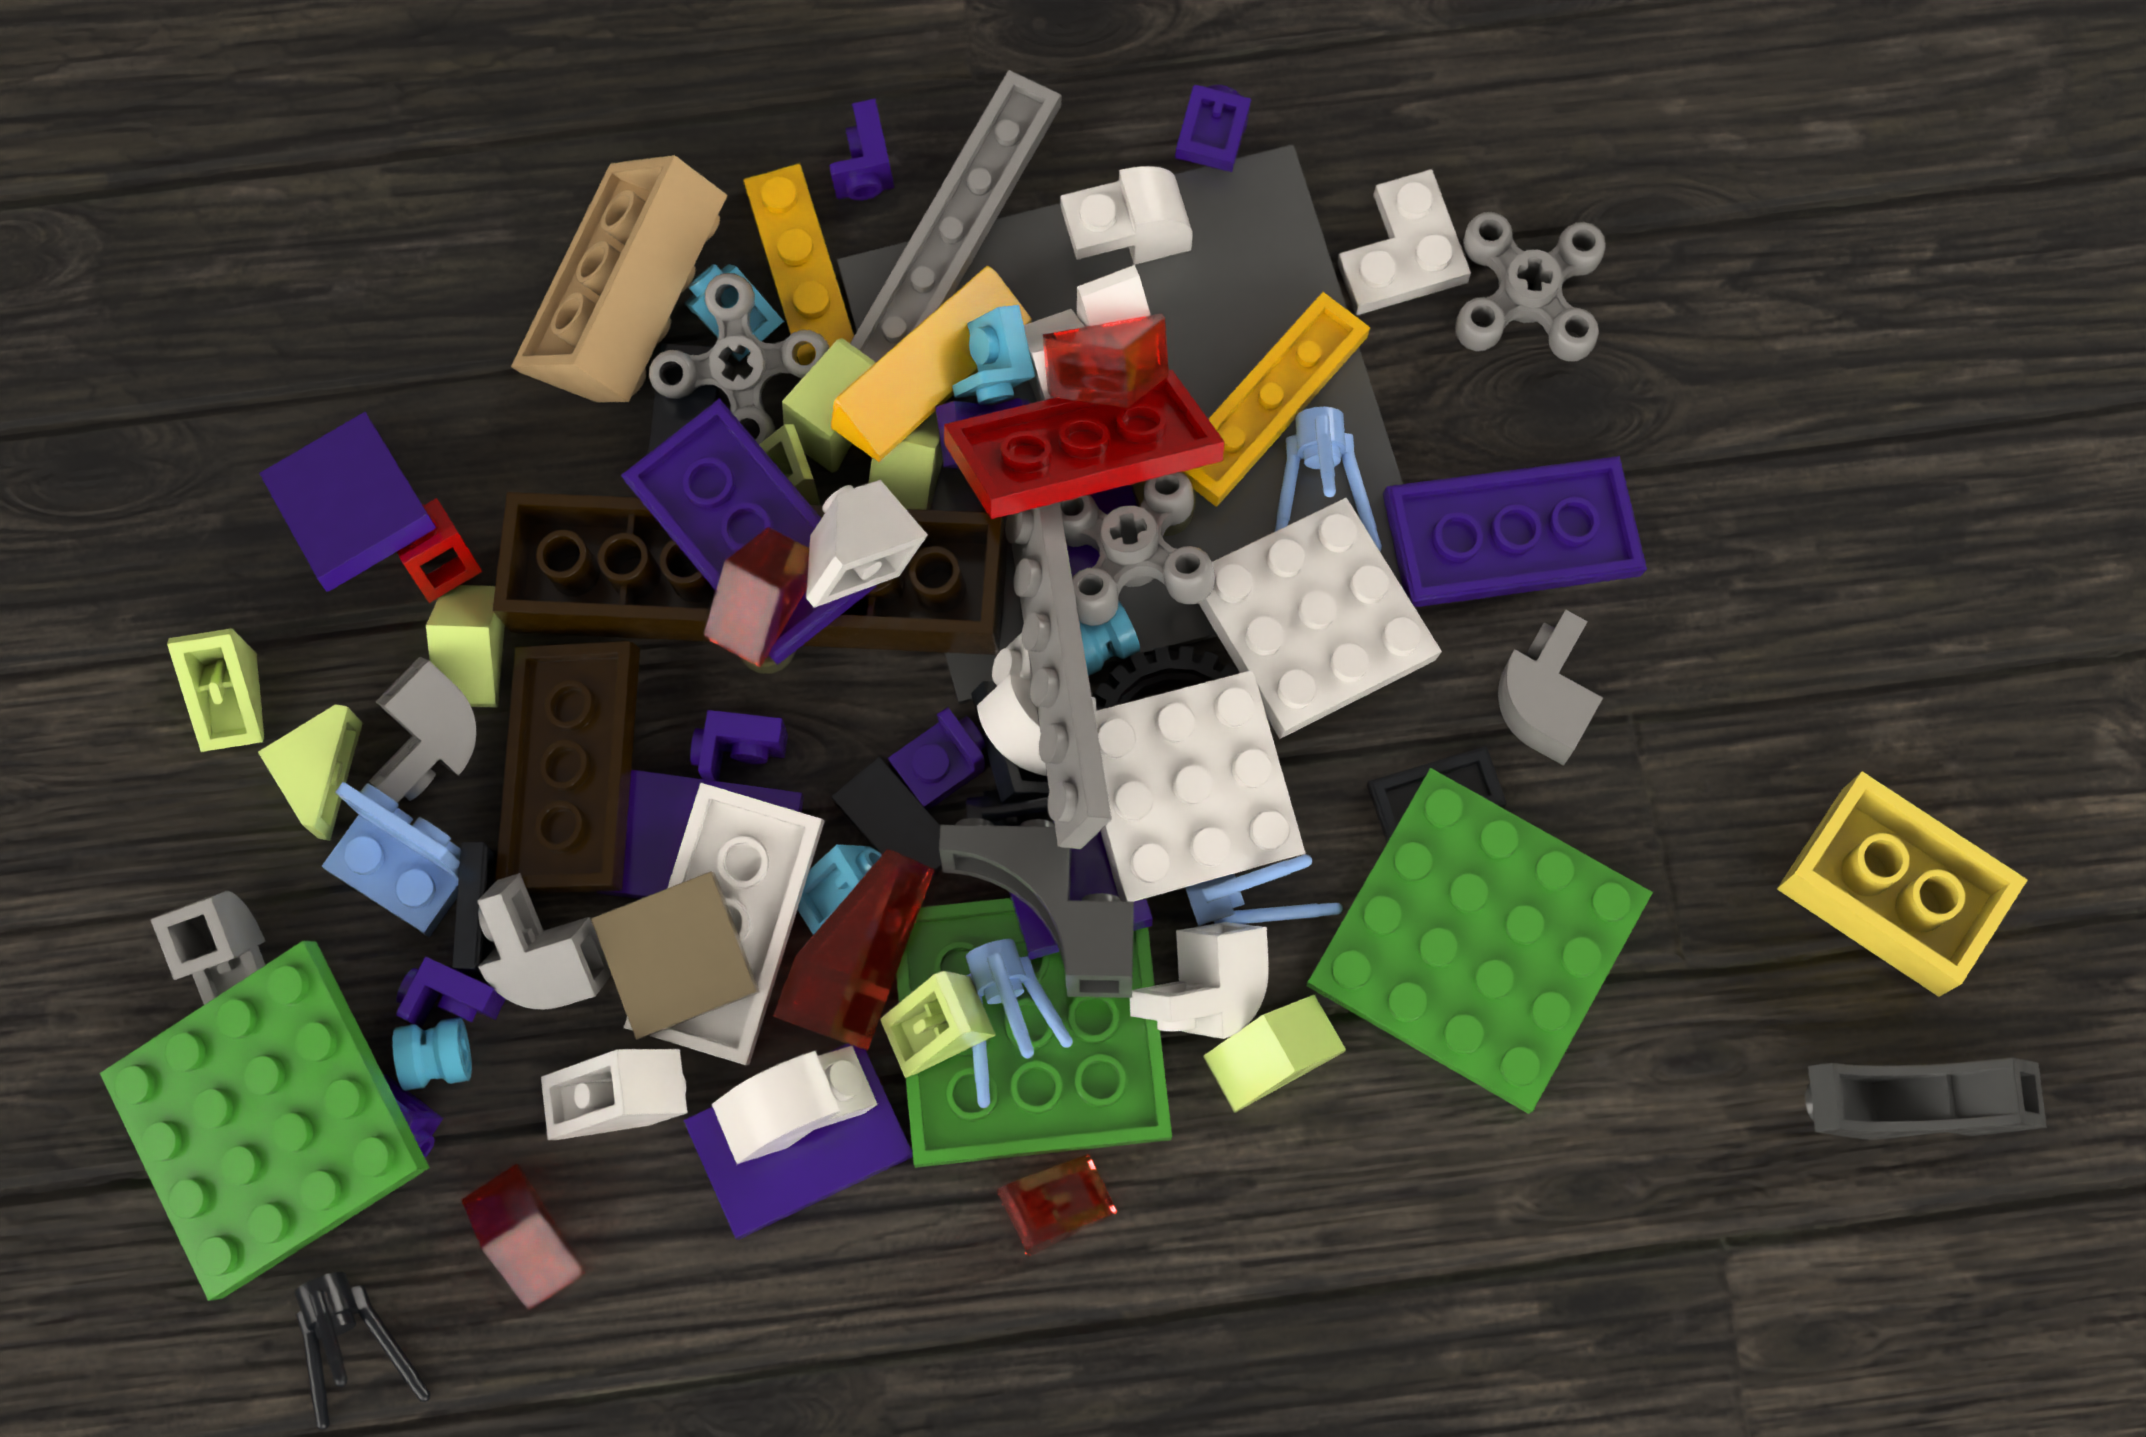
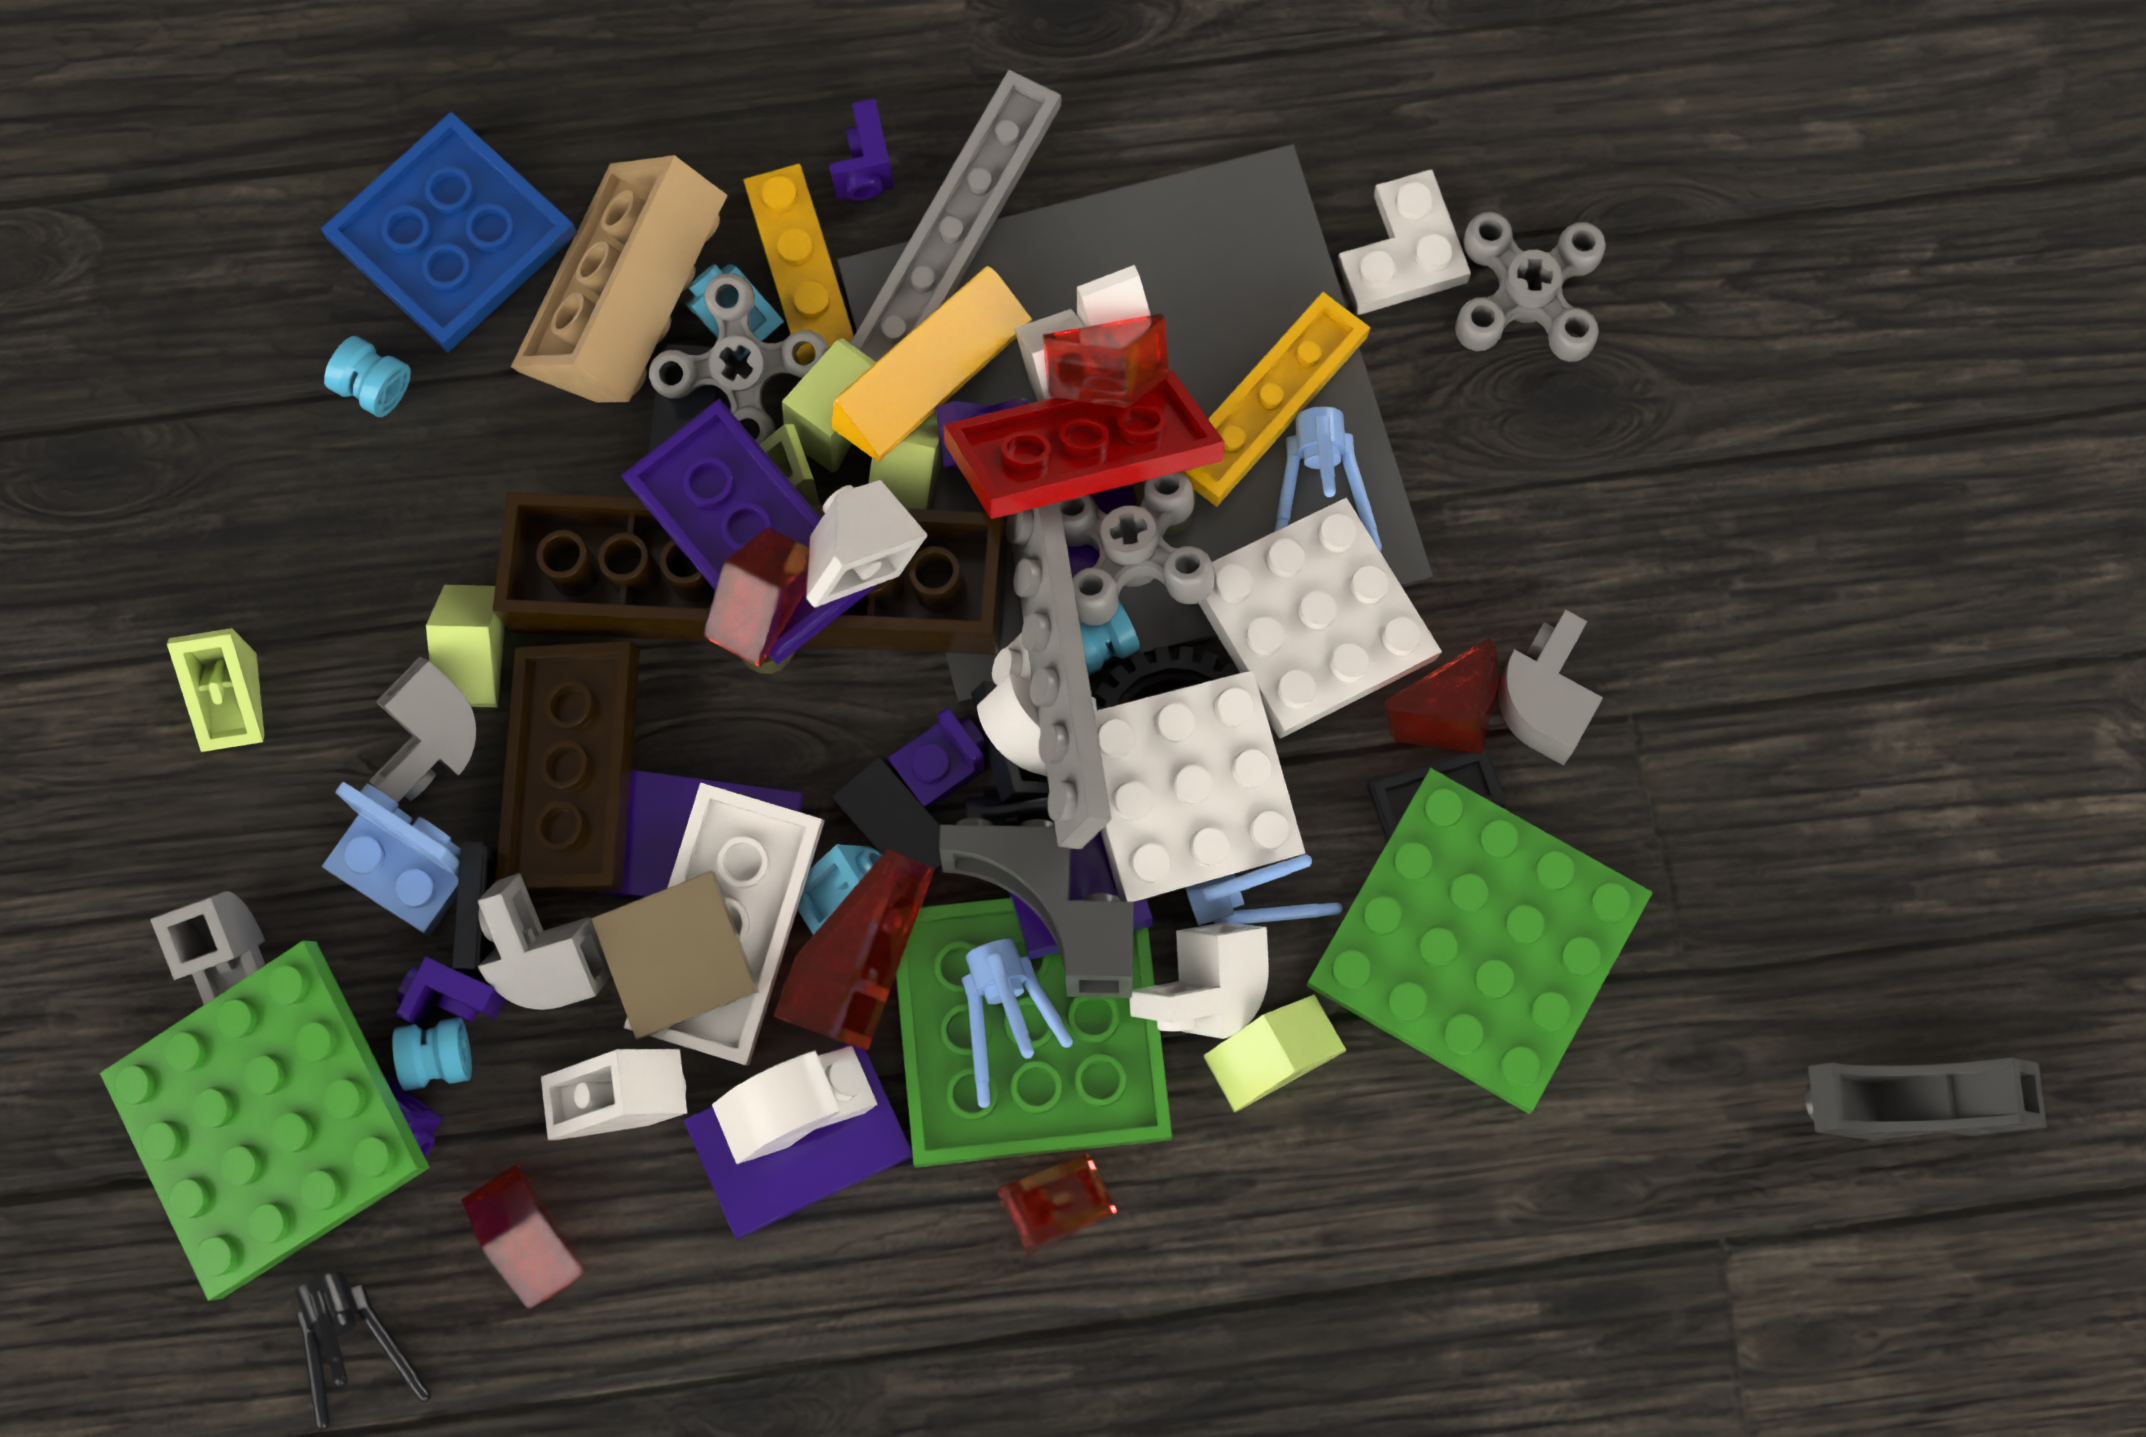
(313, 764): yellowish green slope -> none
(346, 501): dark purple tile -> none
(367, 376): none -> medium azure wheel
(432, 545): red brick -> none
(449, 231): none -> blue plate
(744, 735): dark purple bracket -> none
(936, 1022): yellowish green slope -> none
(1001, 356): medium azure bracket -> none
(1135, 212): white brick -> none
(1213, 127): dark purple bracket -> none
(1450, 704): none -> clear red slope
(1514, 531): dark purple tile -> none
(1902, 885): light yellow brick -> none

